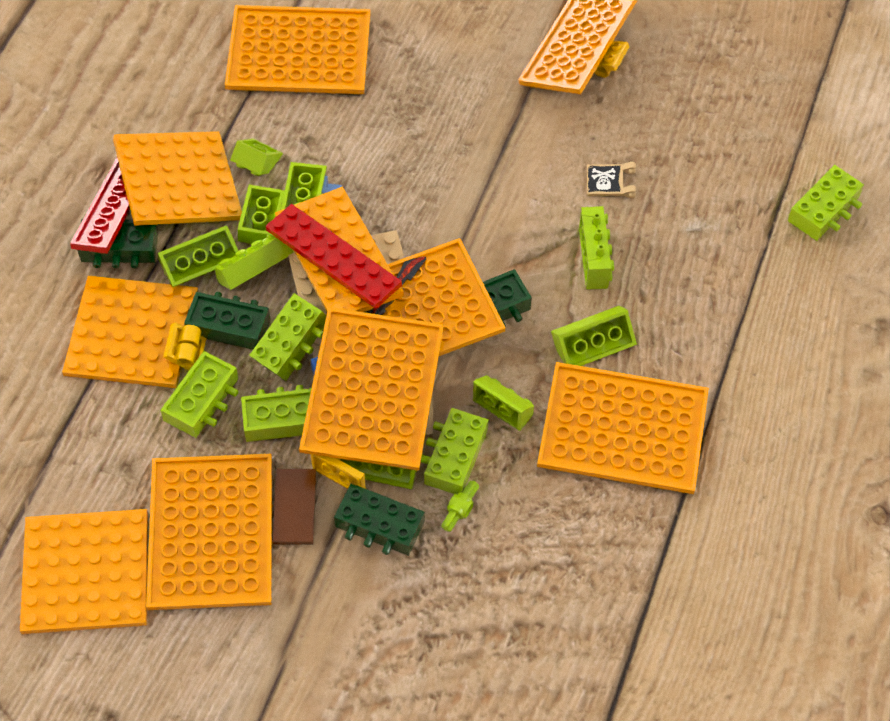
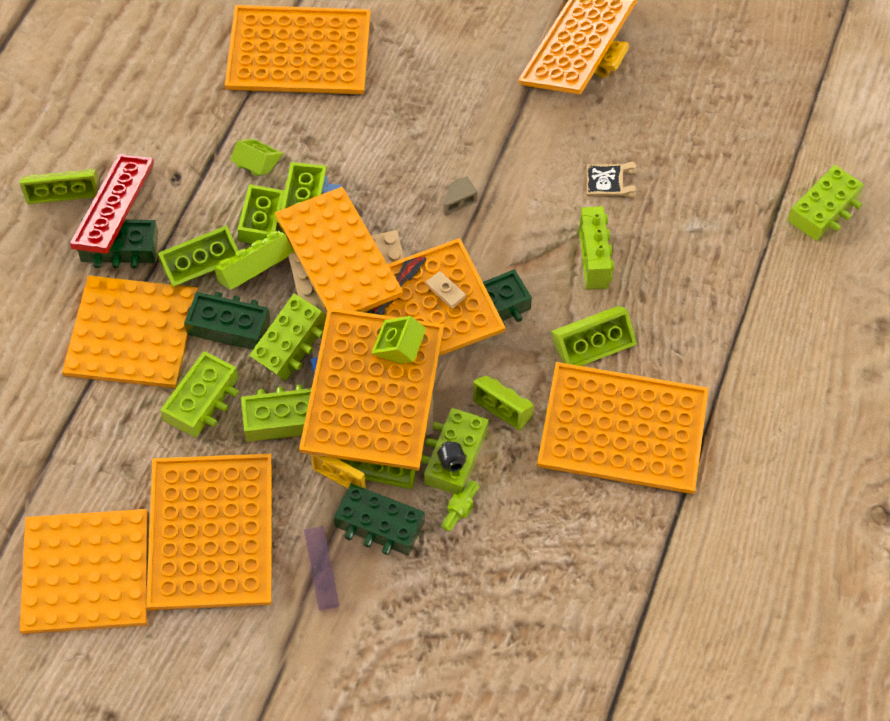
(60, 186): none -> lime slope
(177, 178): light orange plate -> none
(184, 345): yellow plate -> none
(294, 507): reddish brown tile -> none
(321, 568): none -> slope
(334, 256): red plate -> none
(399, 339): none -> lime slope
(445, 289): none -> tan plate
(451, 456): none -> black head
(460, 195): none -> dark tan slope

